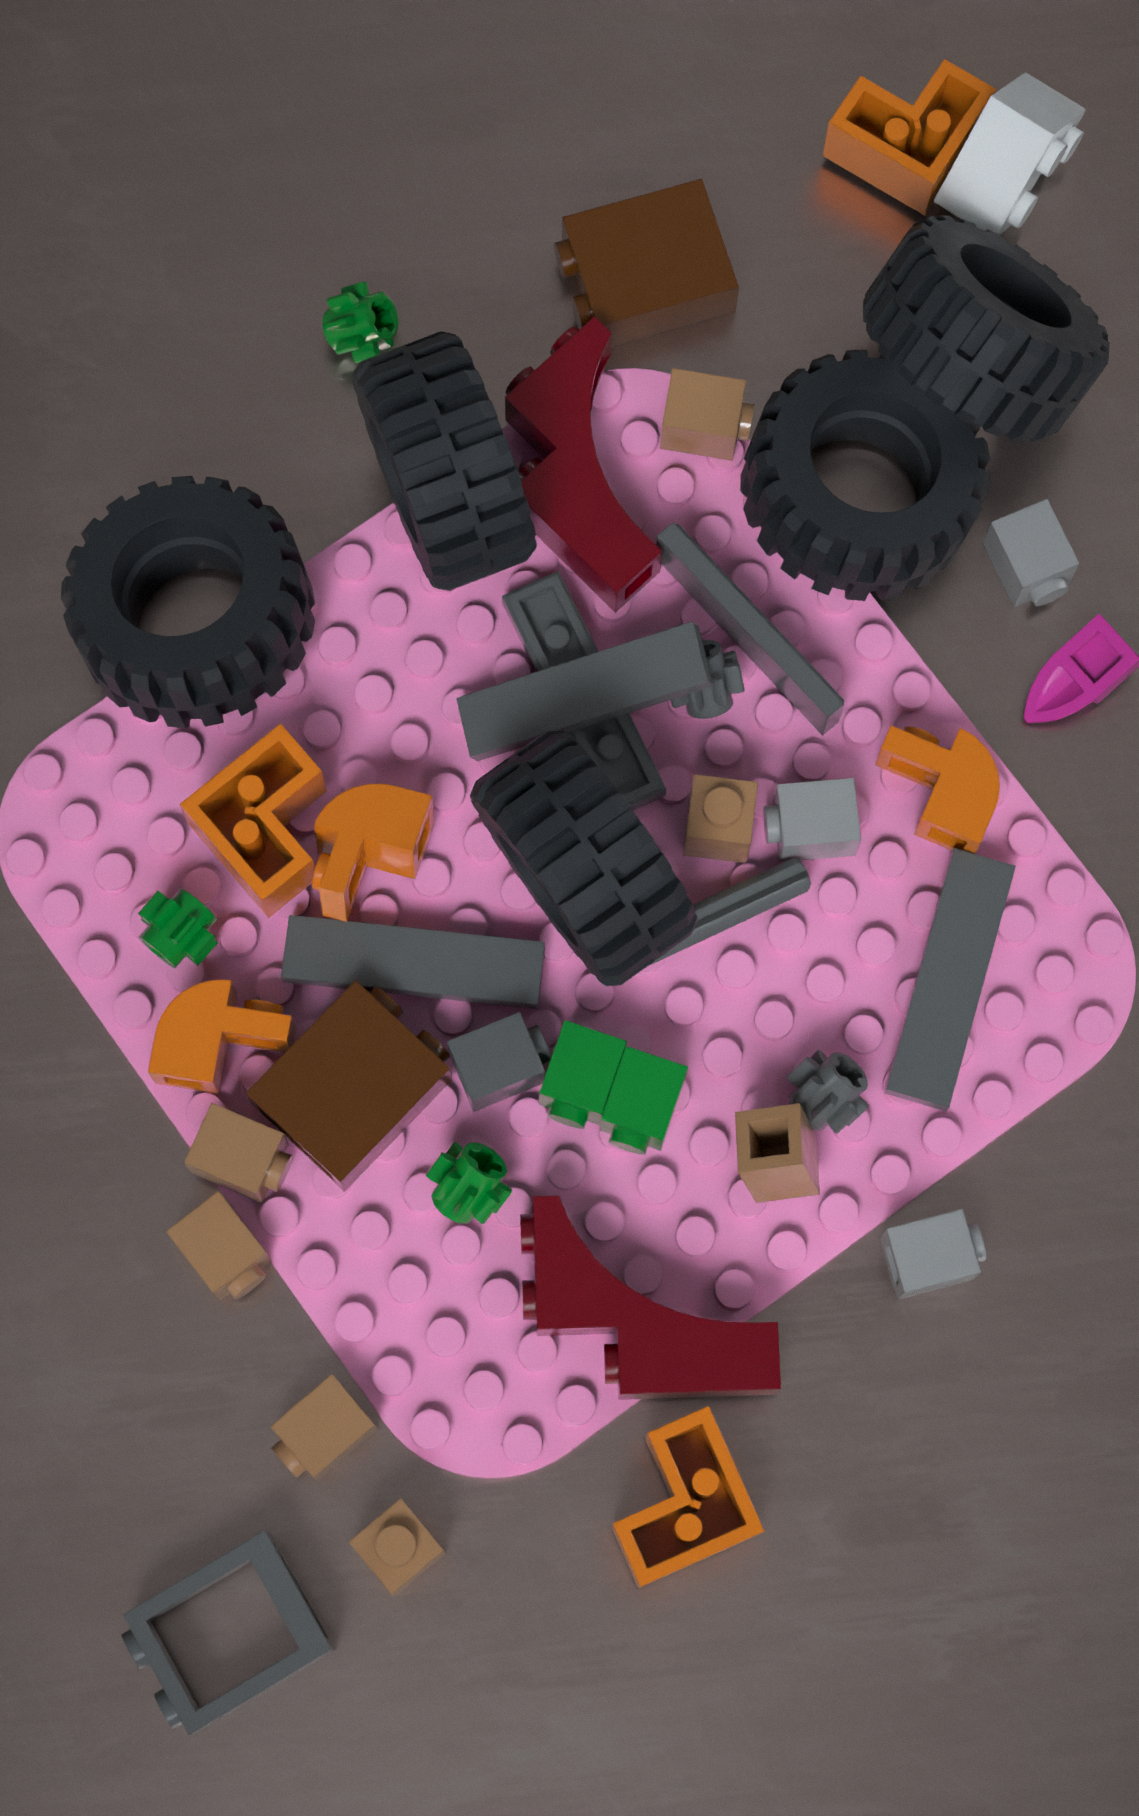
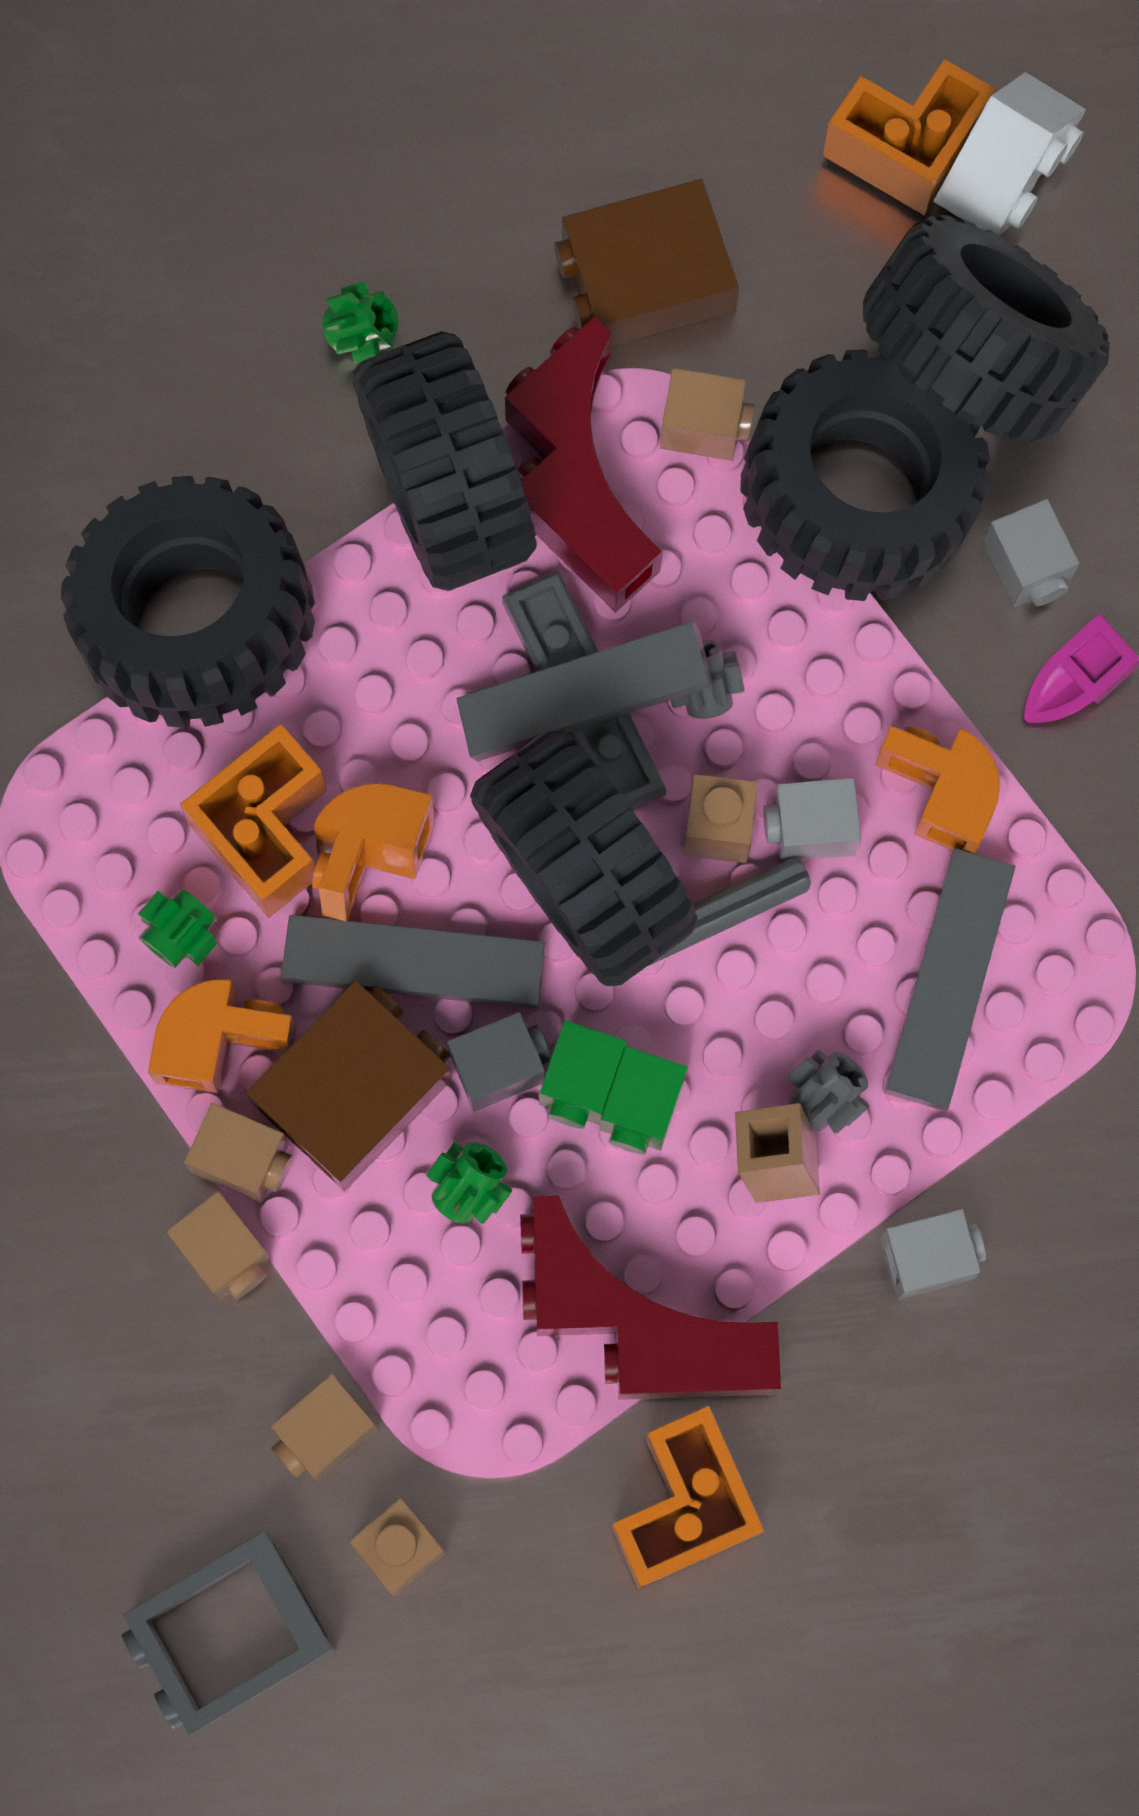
(750, 629): dark grey tile -> none

